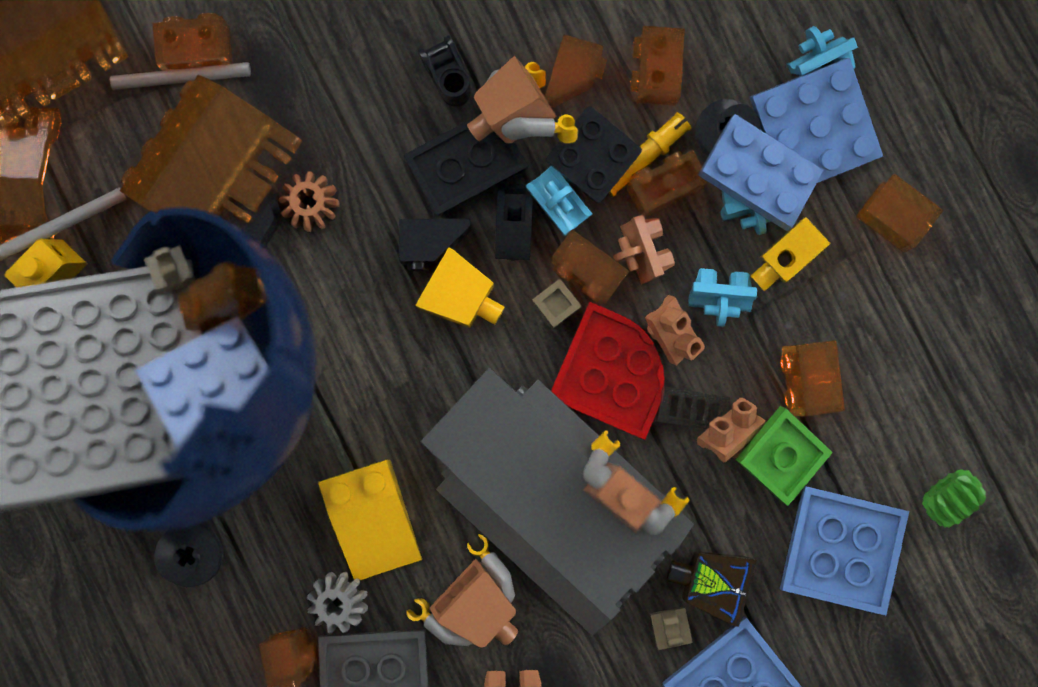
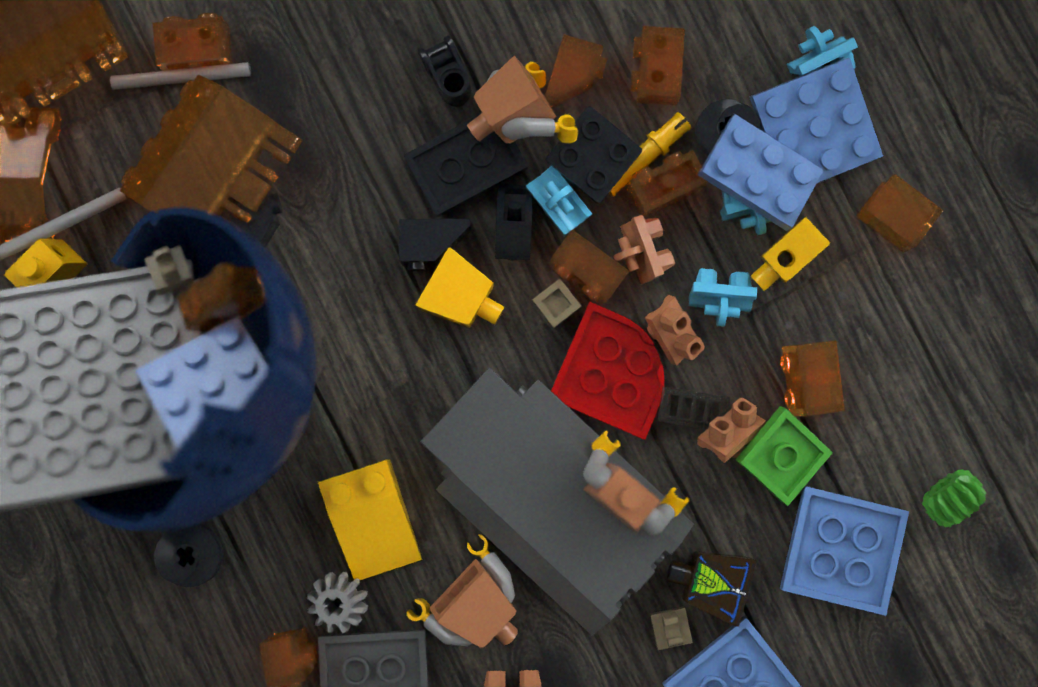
(297, 208): nougat gear -> none

